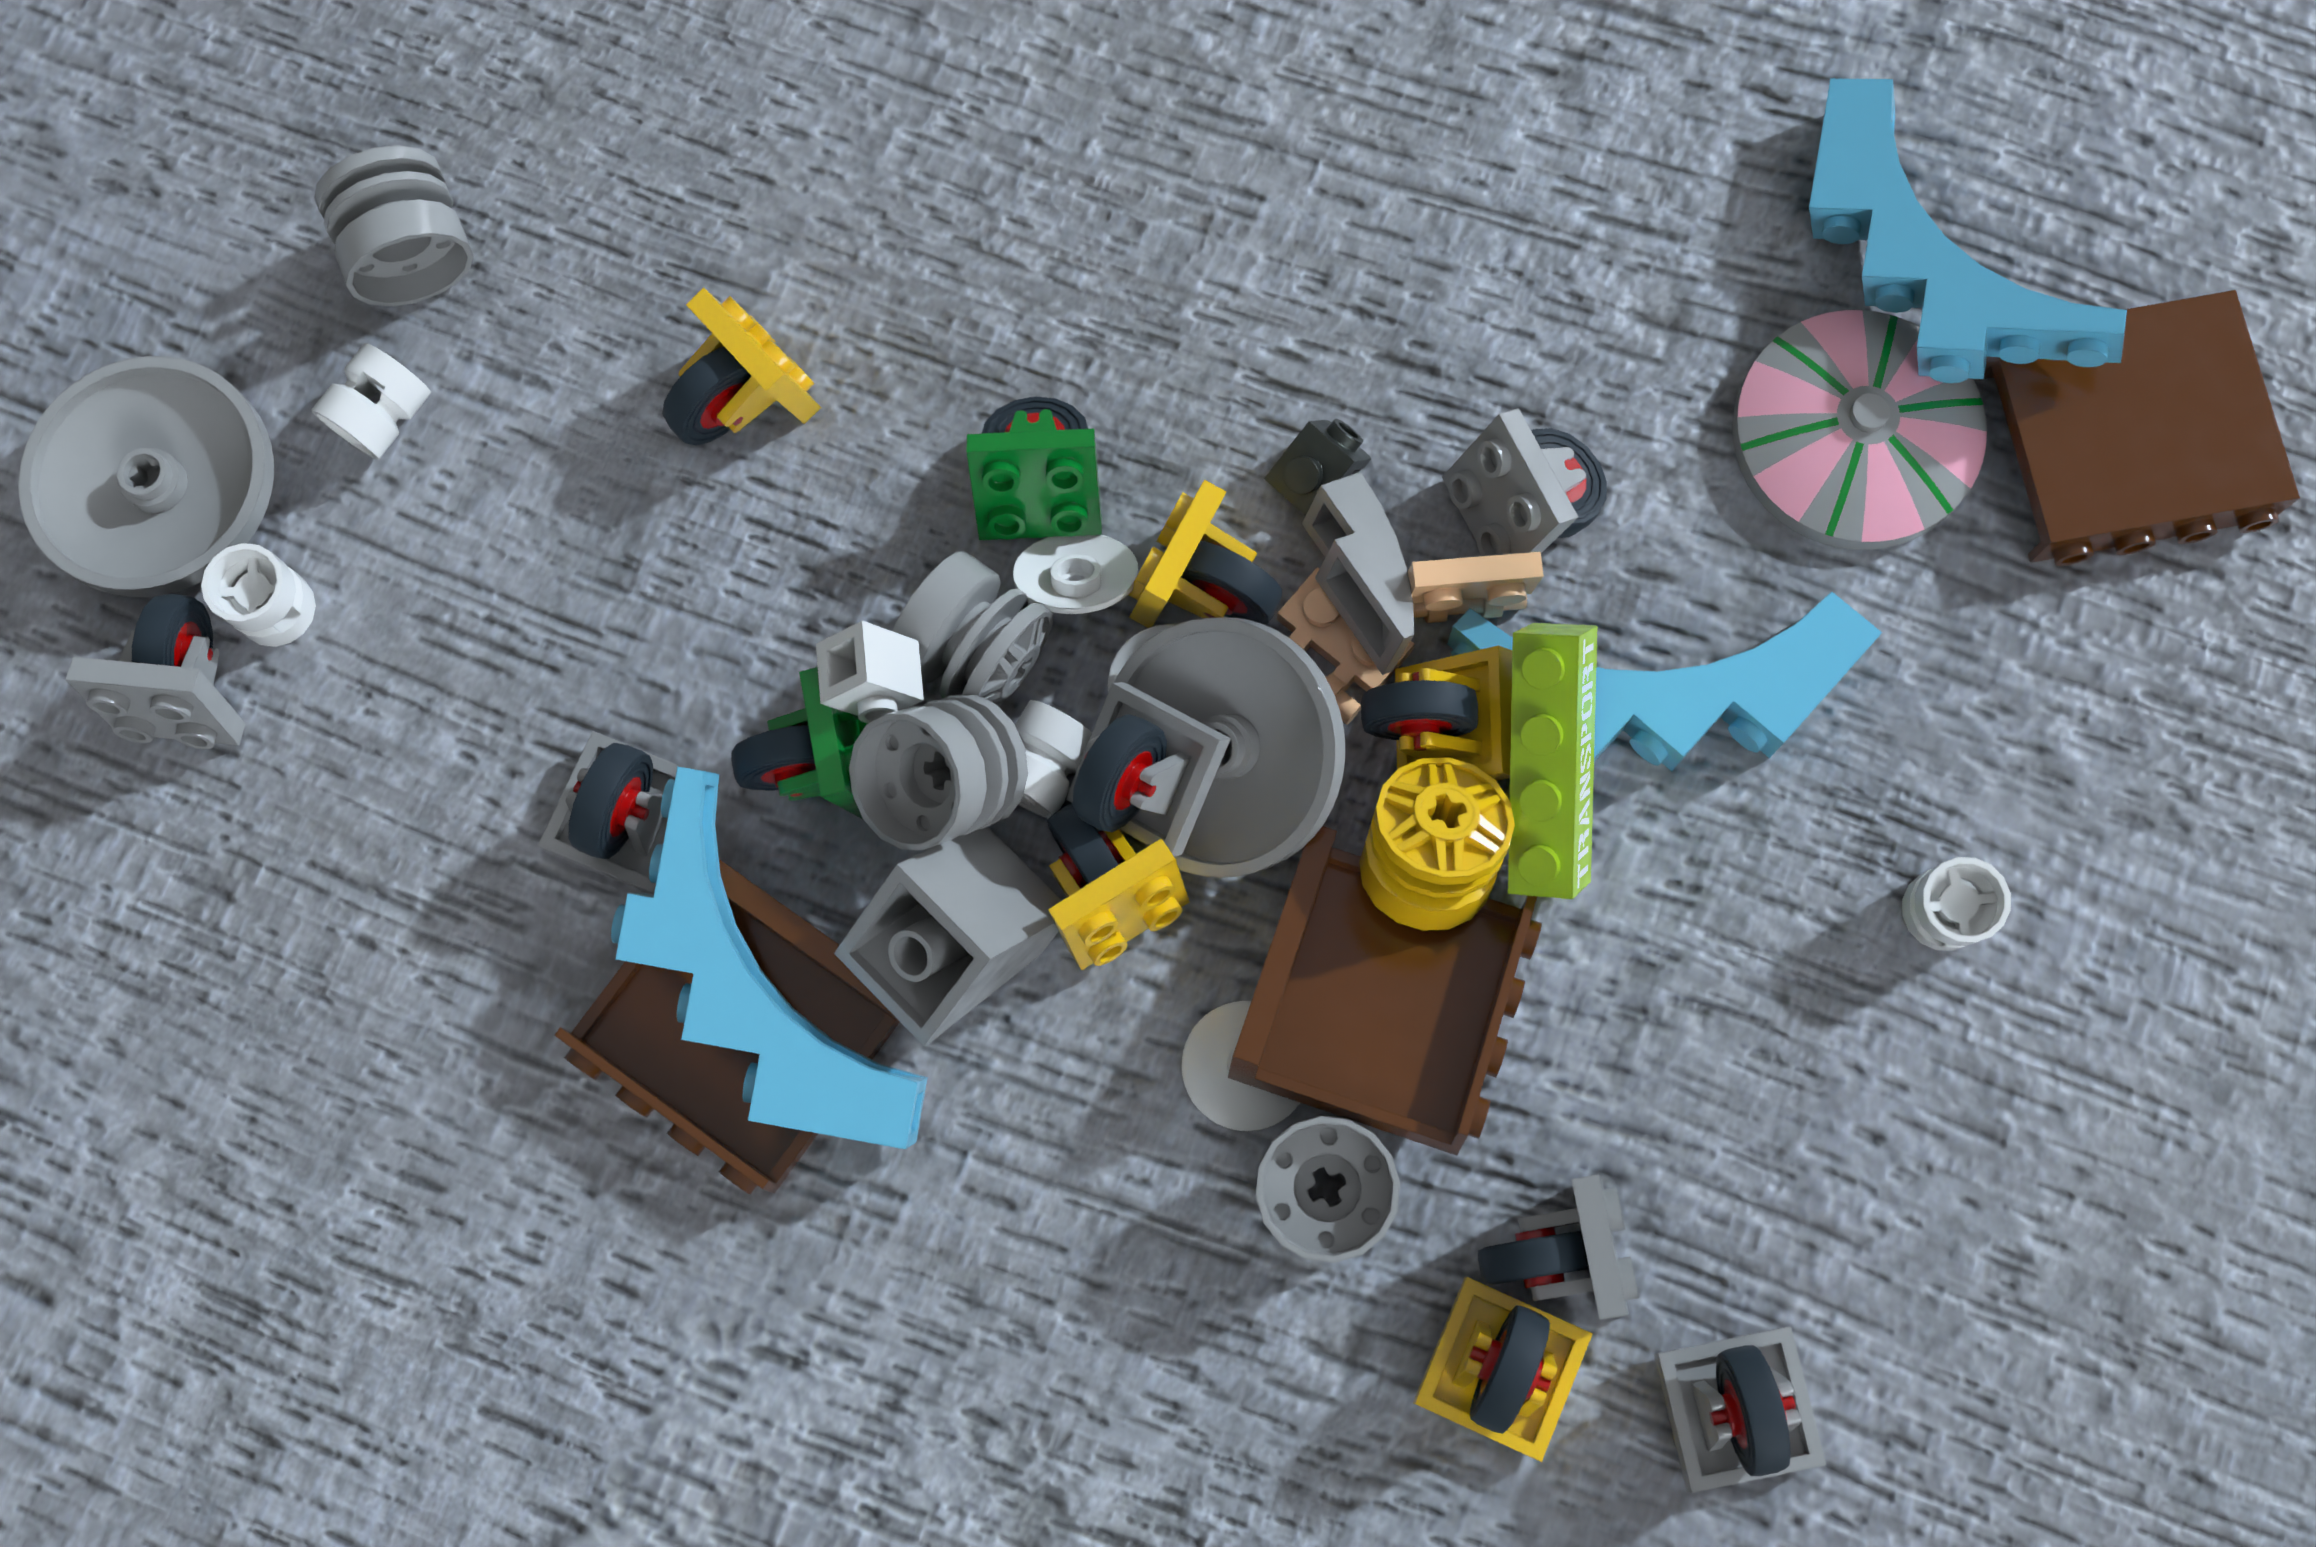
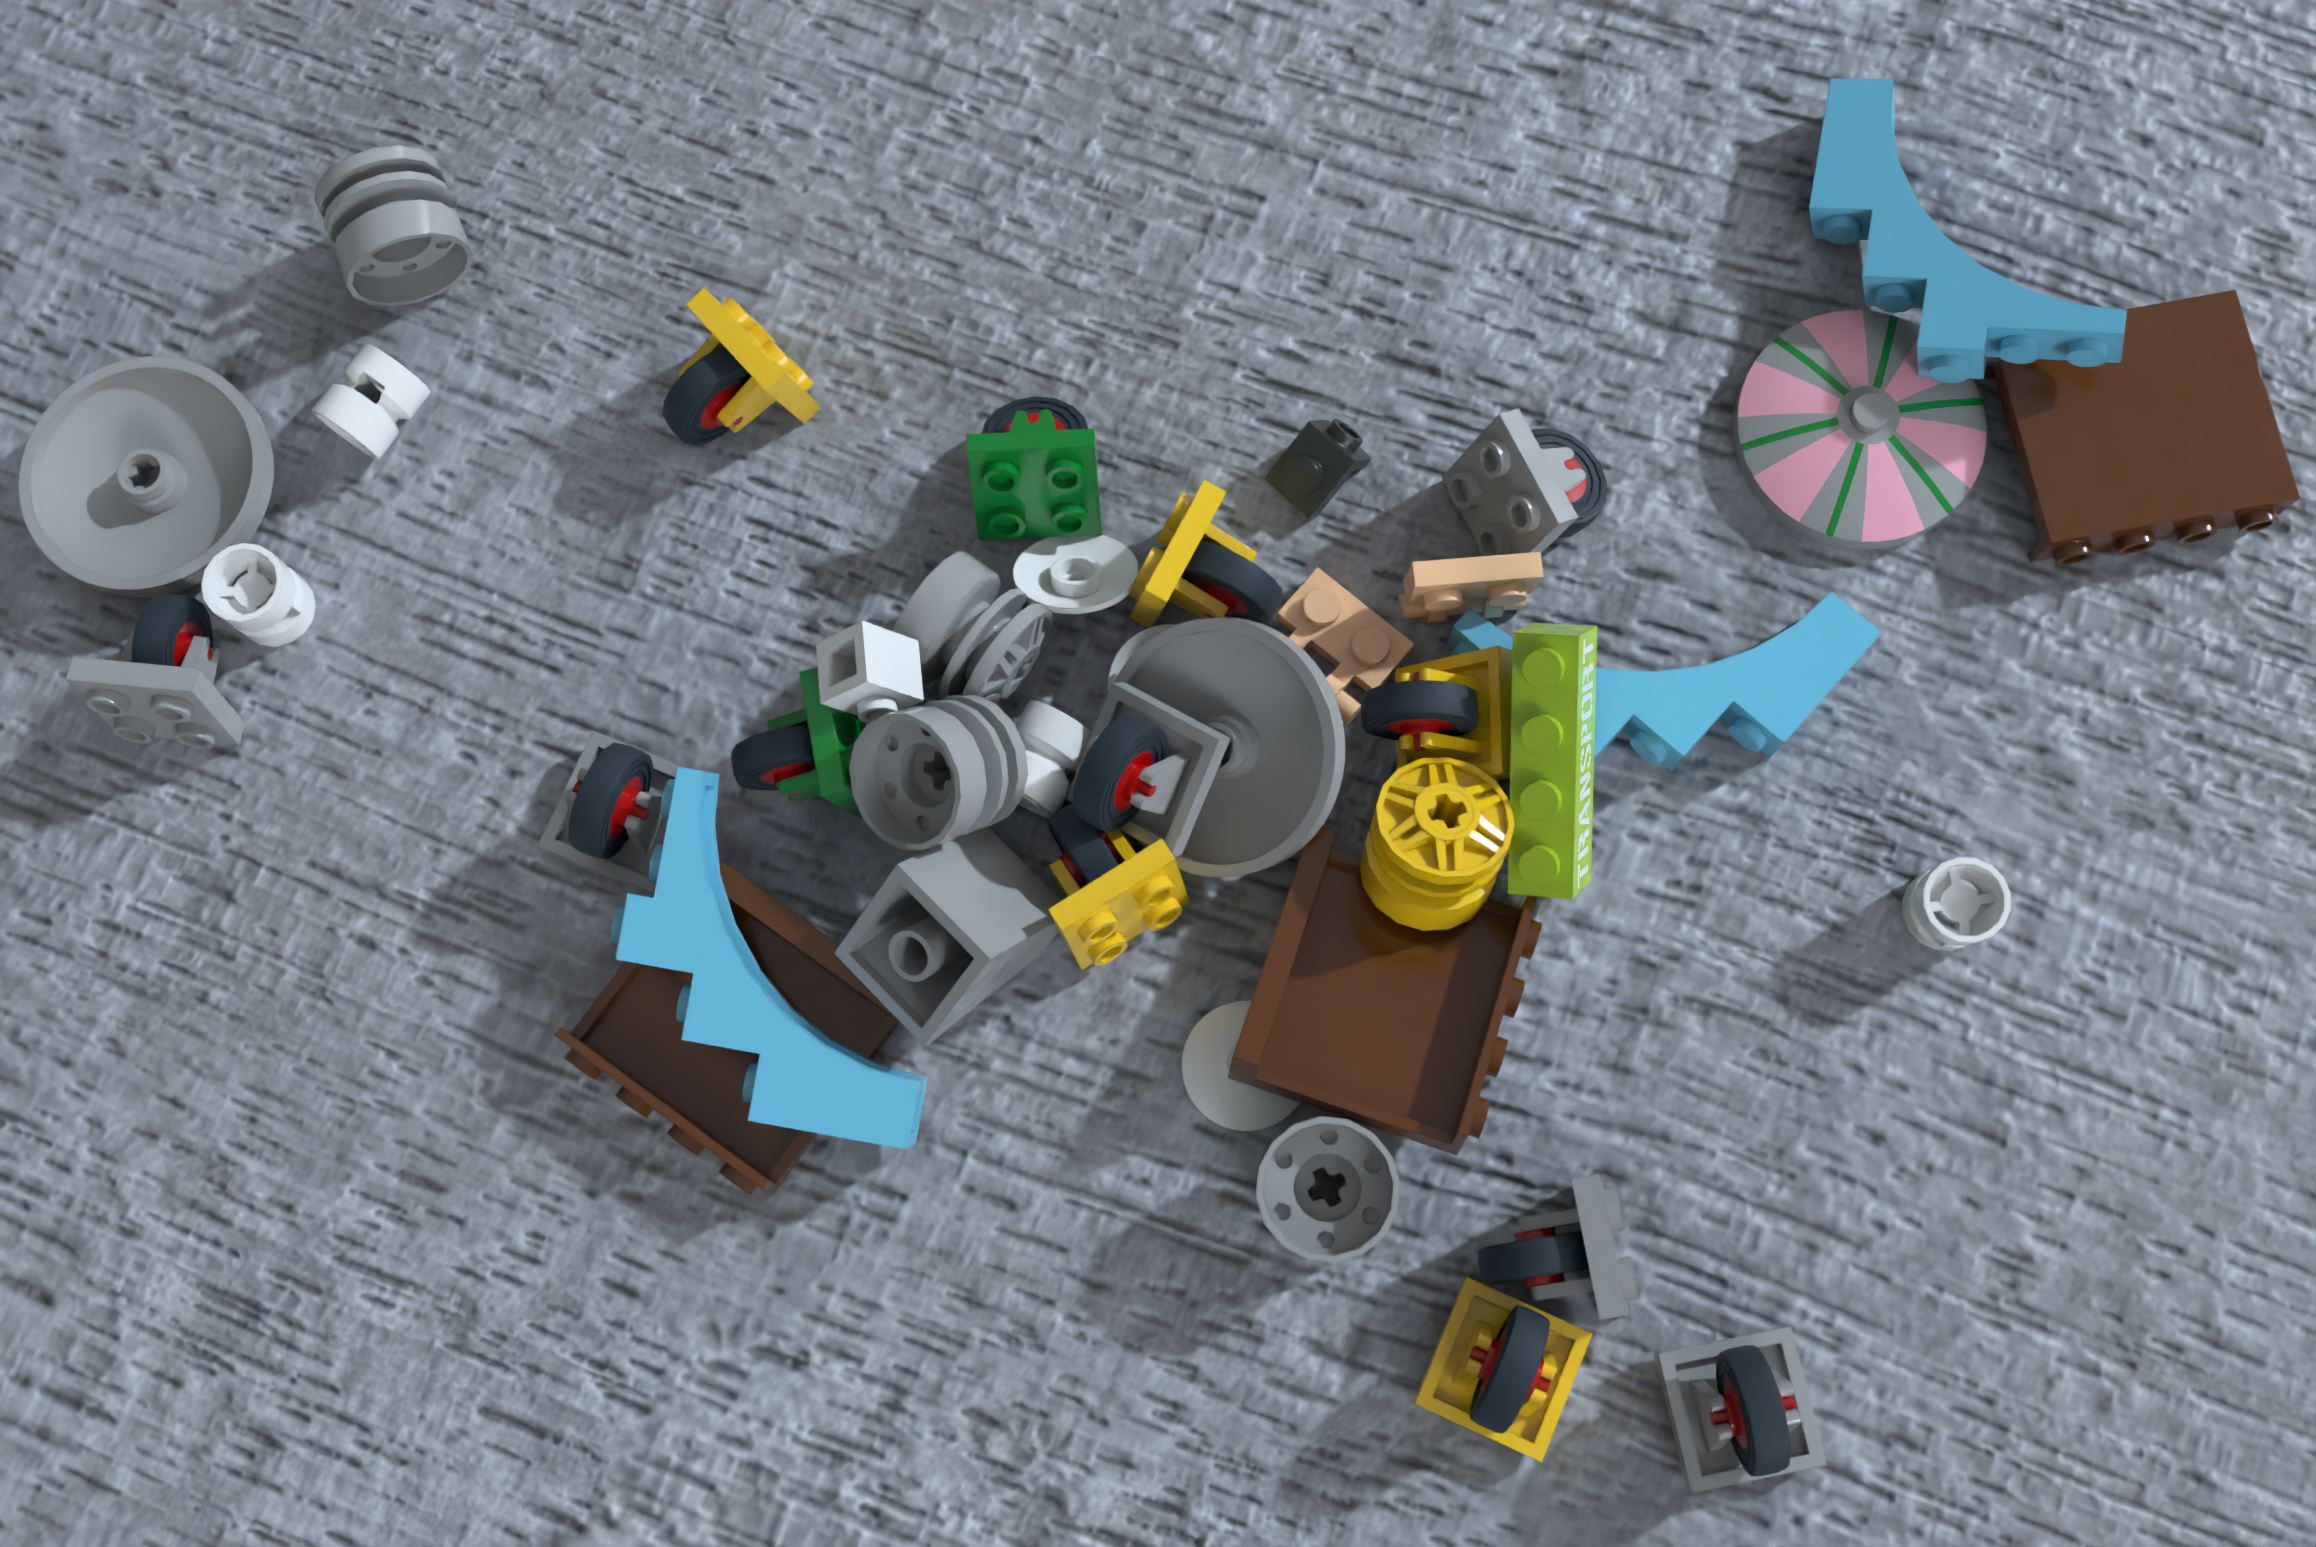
(1363, 567): light grey slope -> none

